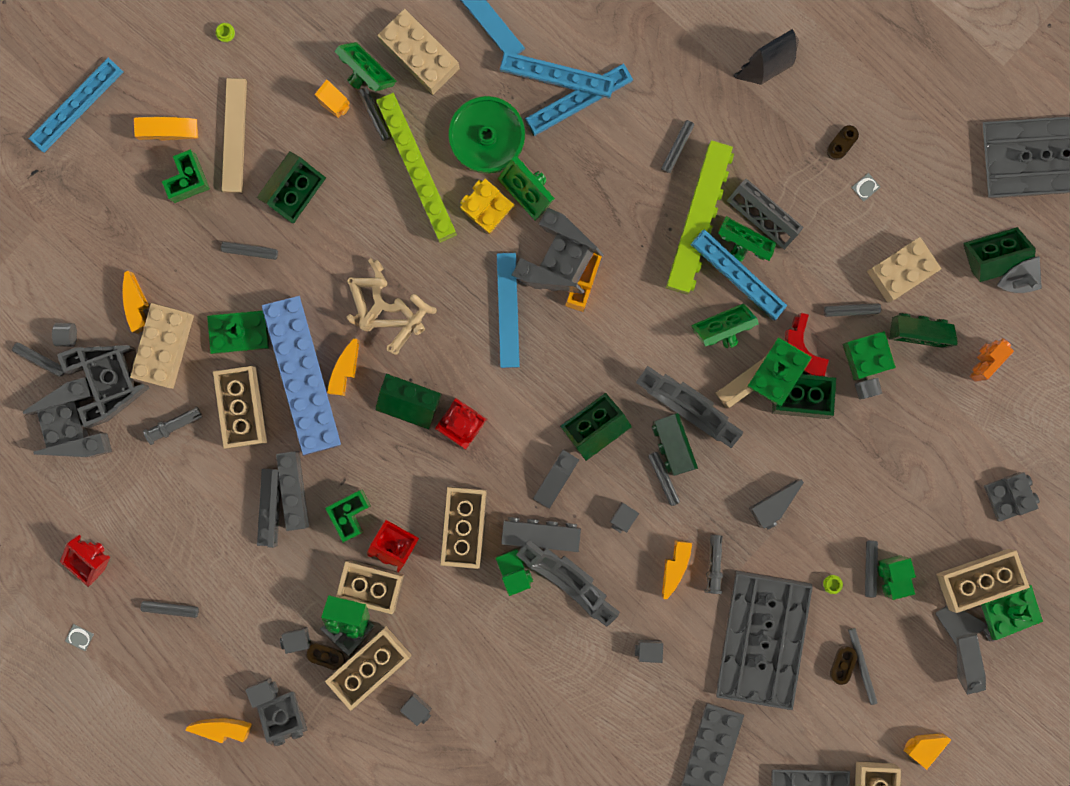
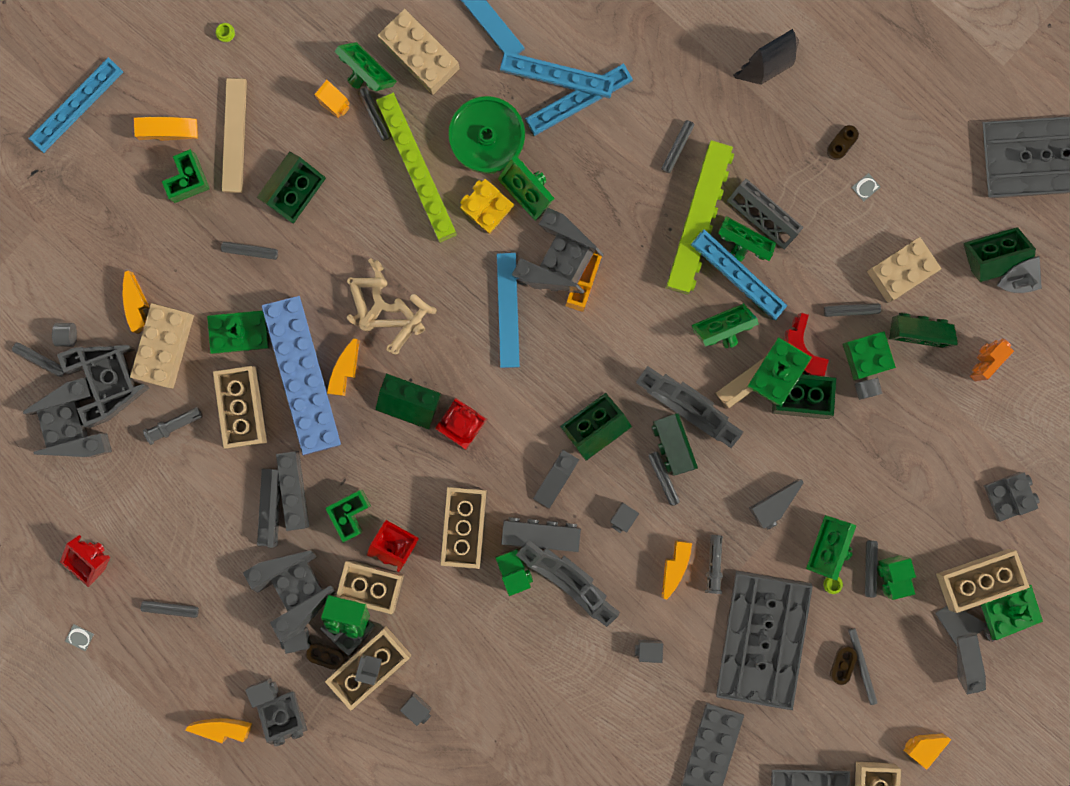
(296, 588): none -> dark grey wedge
(368, 669): none -> dark grey panel
(831, 547): none -> green plate

